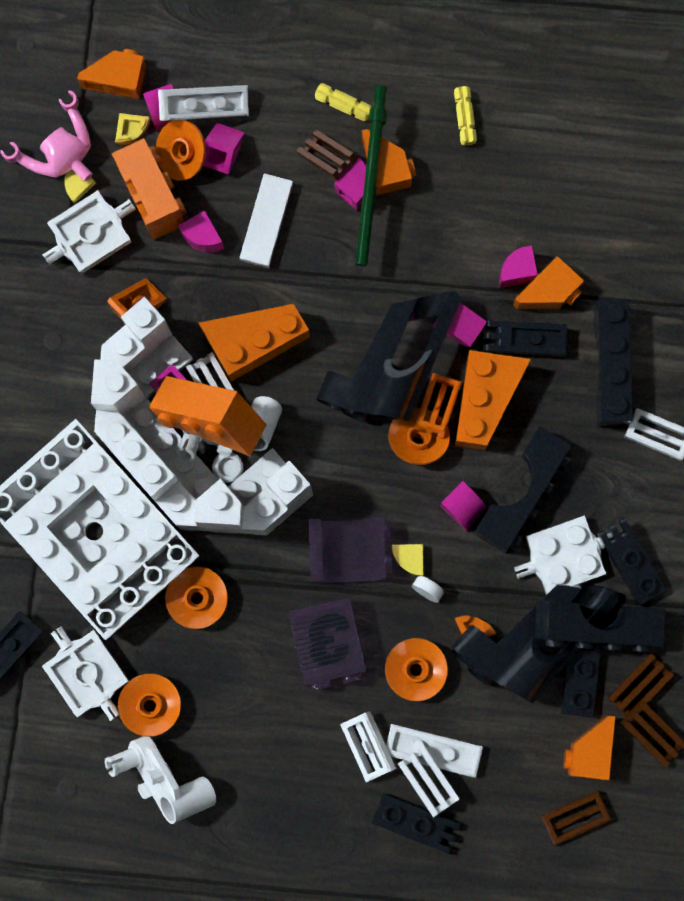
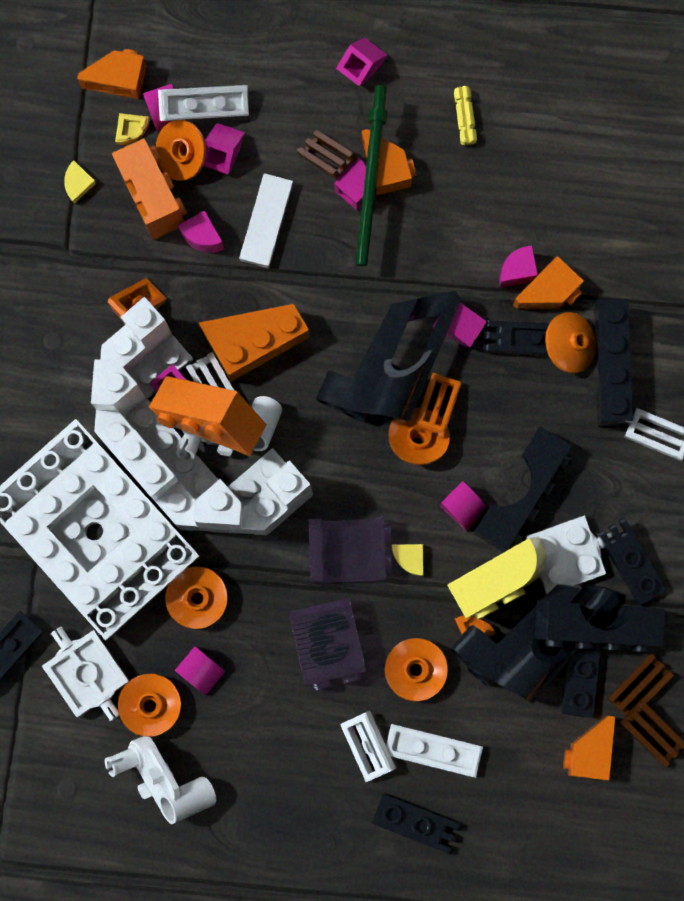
(60, 148): bright pink piece -> none
(89, 232): white plate -> none
(200, 670): none -> dark pink brick
(227, 467): white tile -> none
(342, 102): light yellow axle -> none
(361, 61): none -> dark pink brick
(428, 589): white tile -> none
(443, 803): white tile -> none
(485, 396): orange wedge -> none
(499, 579): none -> light yellow brick
(550, 828): reddish brown tile -> none
(570, 342): none -> orange dish

